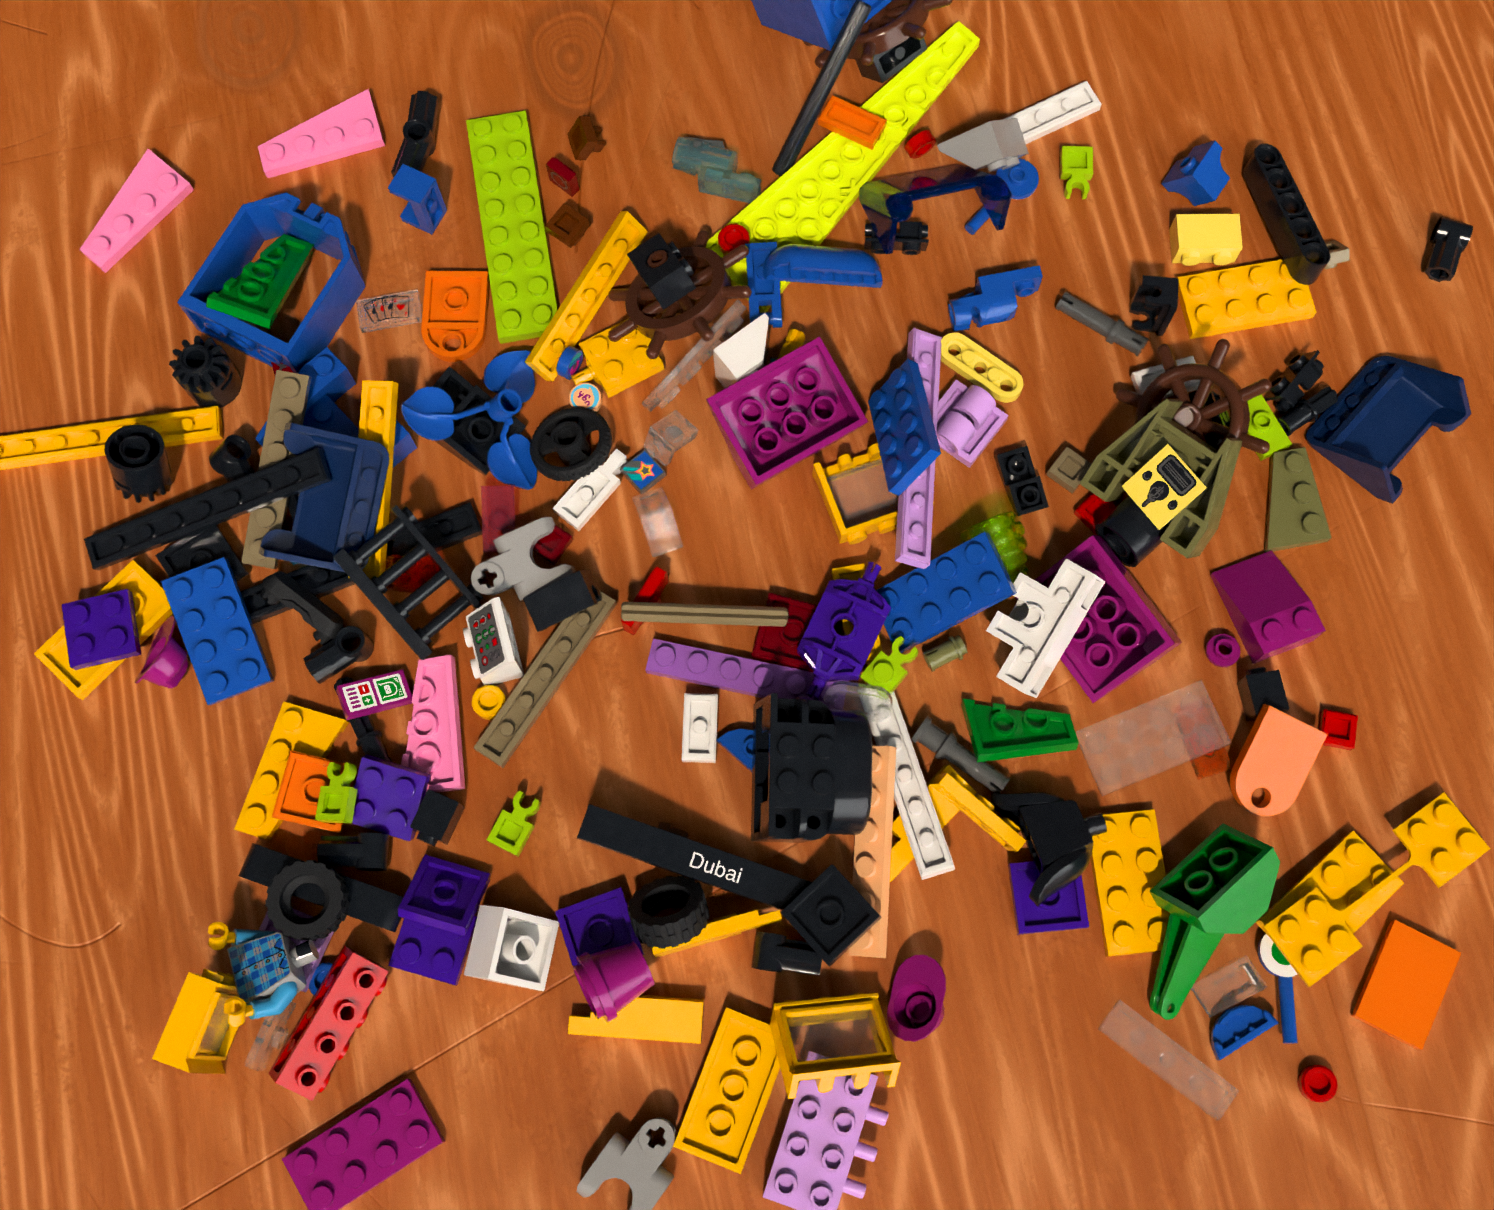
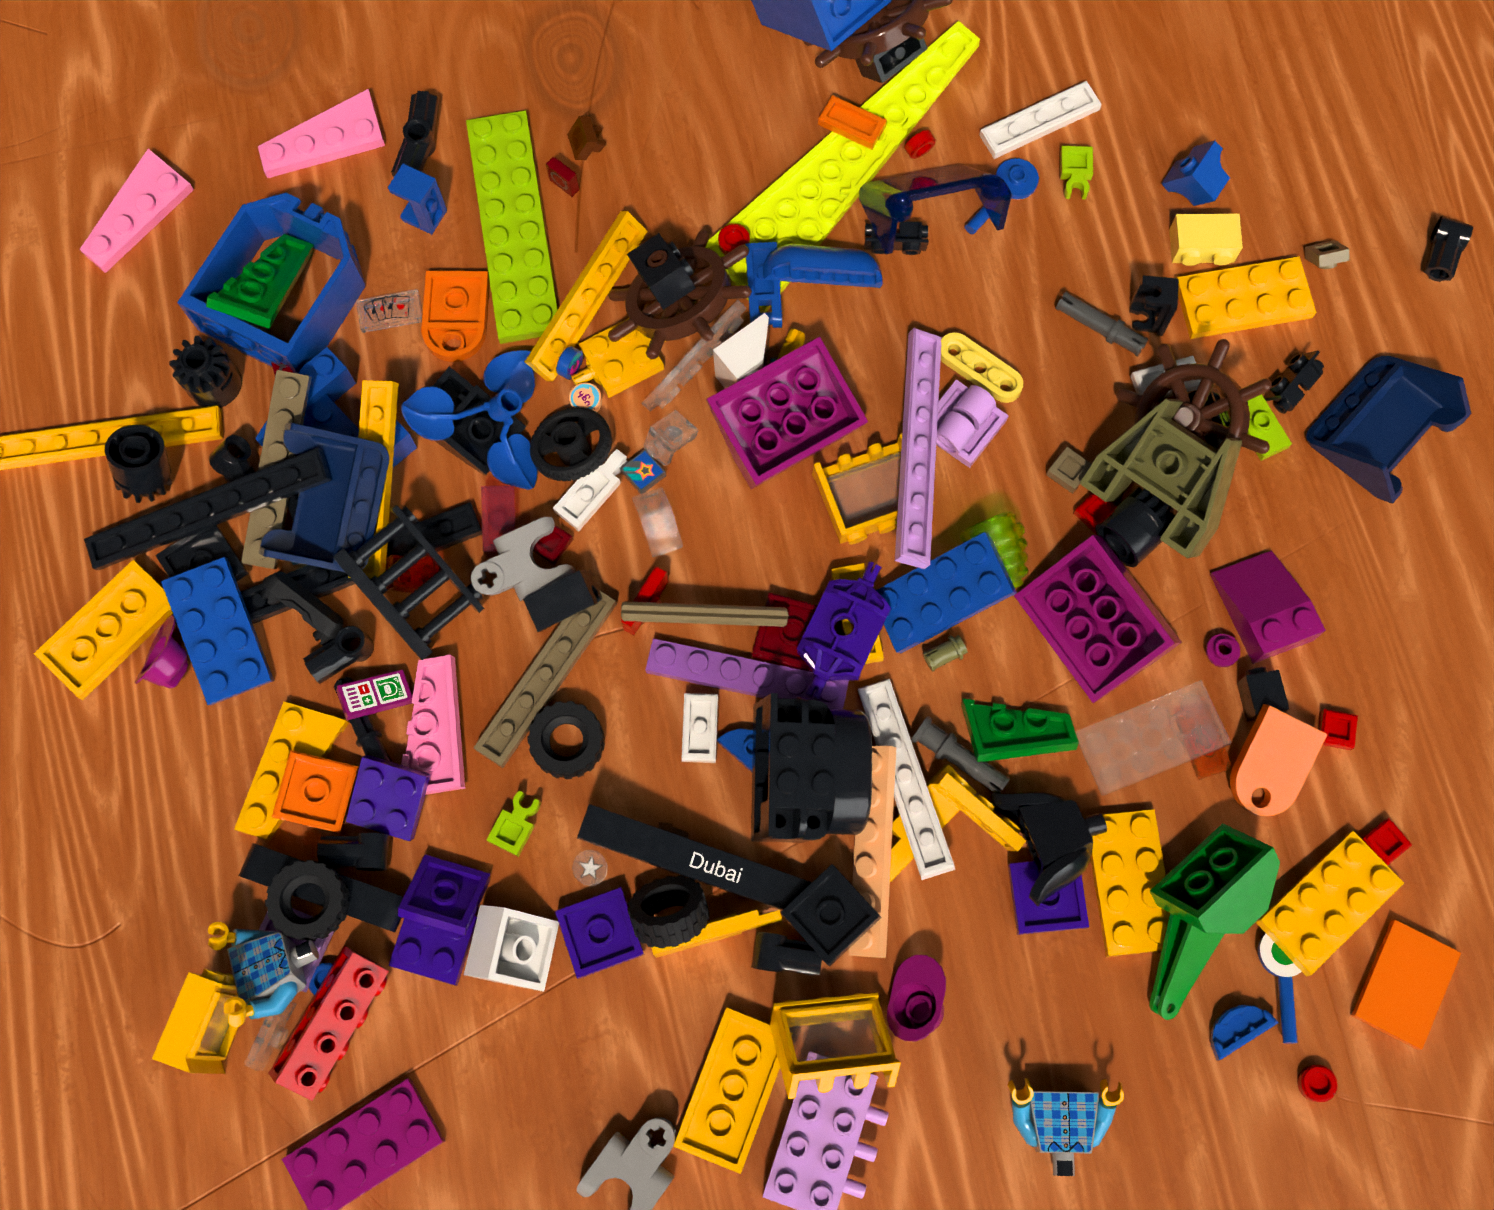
(101, 629): dark purple plate -> none
(338, 799): lime plate -> none
(436, 818): black brick -> none
(488, 701): yellow tile -> none
(493, 644): slope -> none
(550, 719): none -> black tyre
(567, 225): reddish brown tile -> none
(590, 867): none -> clear tile
(612, 978): magenta piece -> none
(648, 1019): yellow piece -> none
(715, 169): clear light blue plate -> none
(822, 87): black axle -> none
(870, 699): clear tile -> none
(887, 670): lime plate -> none
(903, 427): blue plate -> none
(988, 146): light grey slope -> none
(993, 298): blue plate -> none
(1020, 481): black slope -> none
(1043, 624): white piece -> none
(1064, 1121): none -> torso
(1163, 487): sticker -> none
(1168, 1060): clear tile -> none
(1228, 985): clear slope -> none
(1286, 214): black beam -> none
(1295, 505): olive wing -> none
(1308, 410): black axle -> none
(1316, 934): yellow hinge -> none
(1387, 841): none -> red tile

